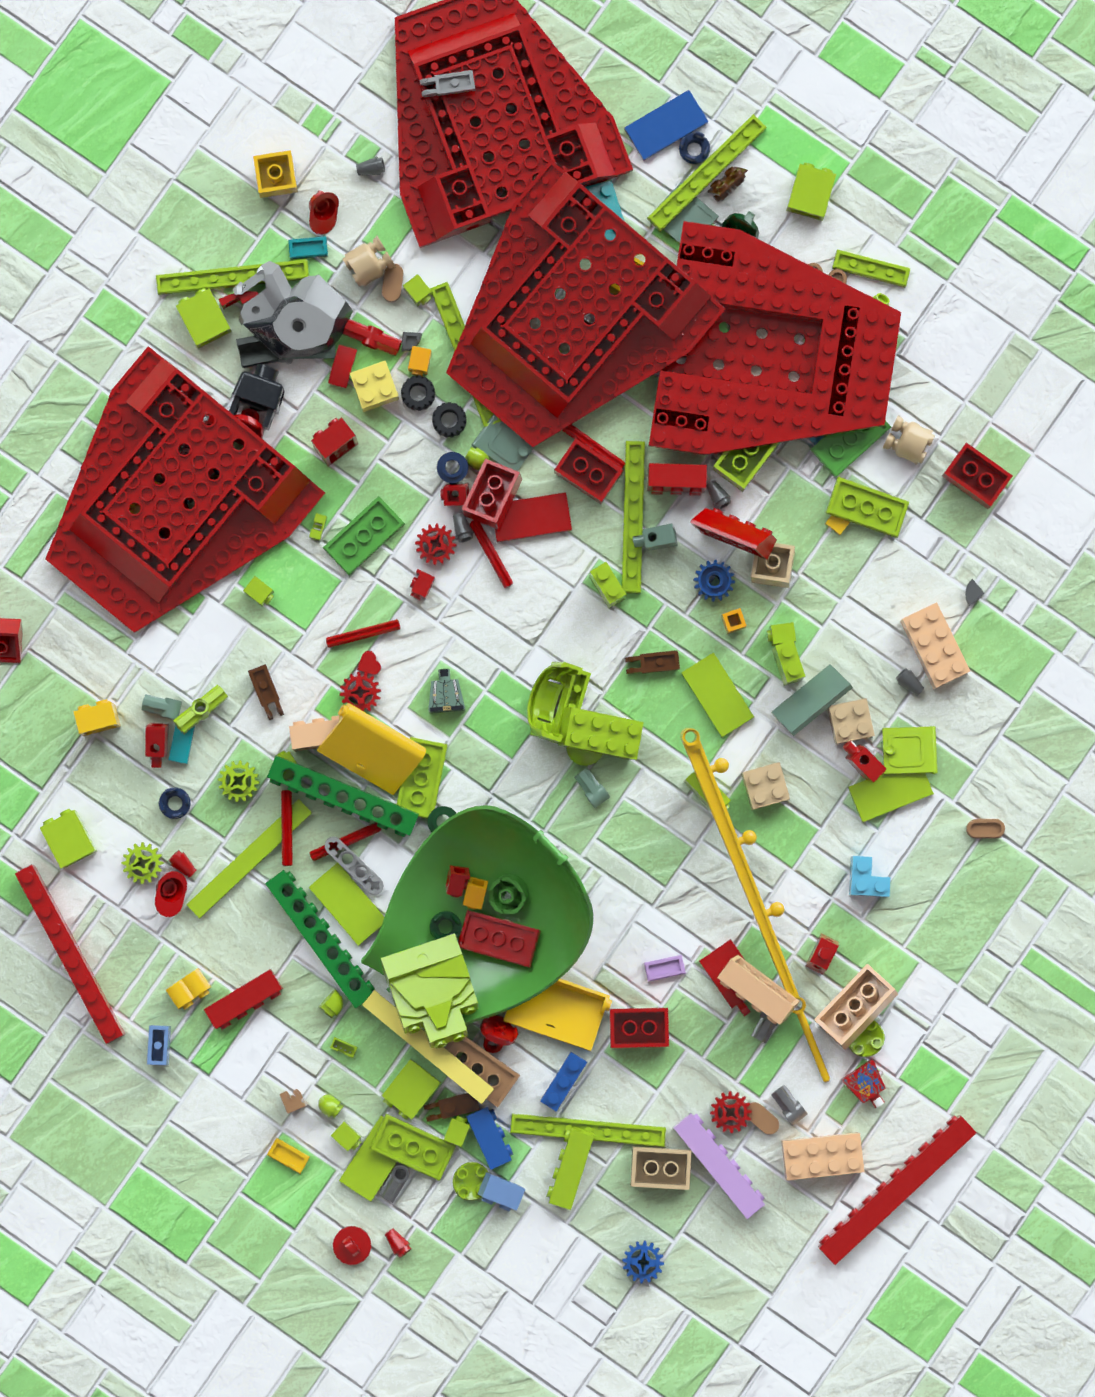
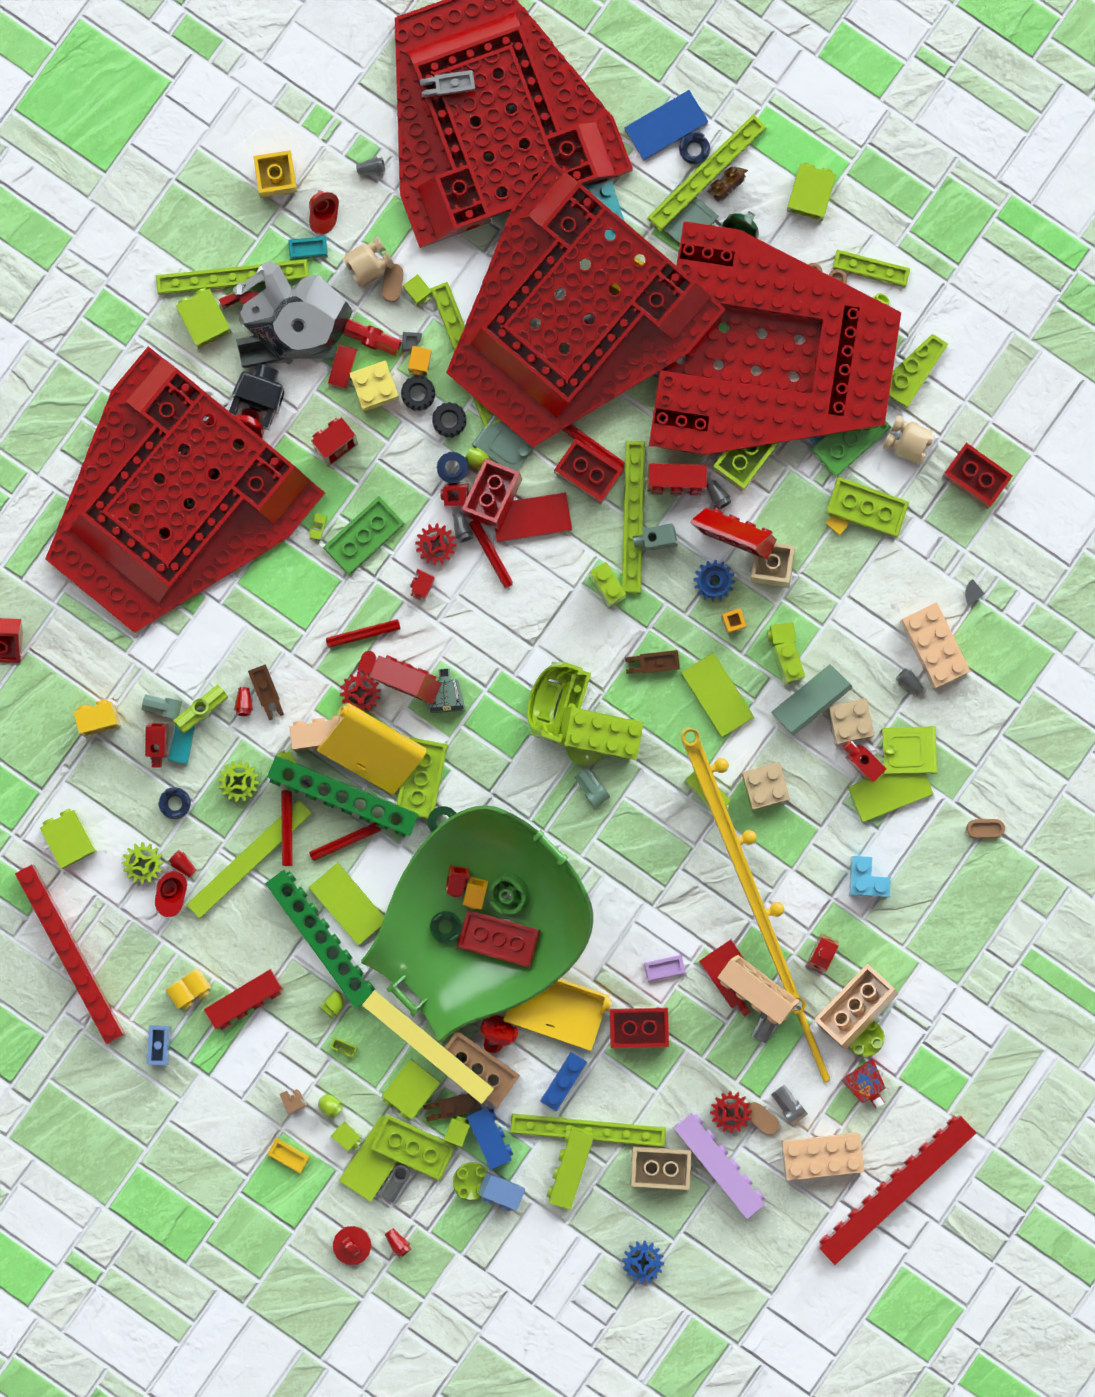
(243, 702): none -> red cone
(259, 591): lime brick -> none
(351, 868): light grey beam -> none
(406, 678): none -> brick
(431, 990): lime panel -> none
(915, 369): none -> lime wing

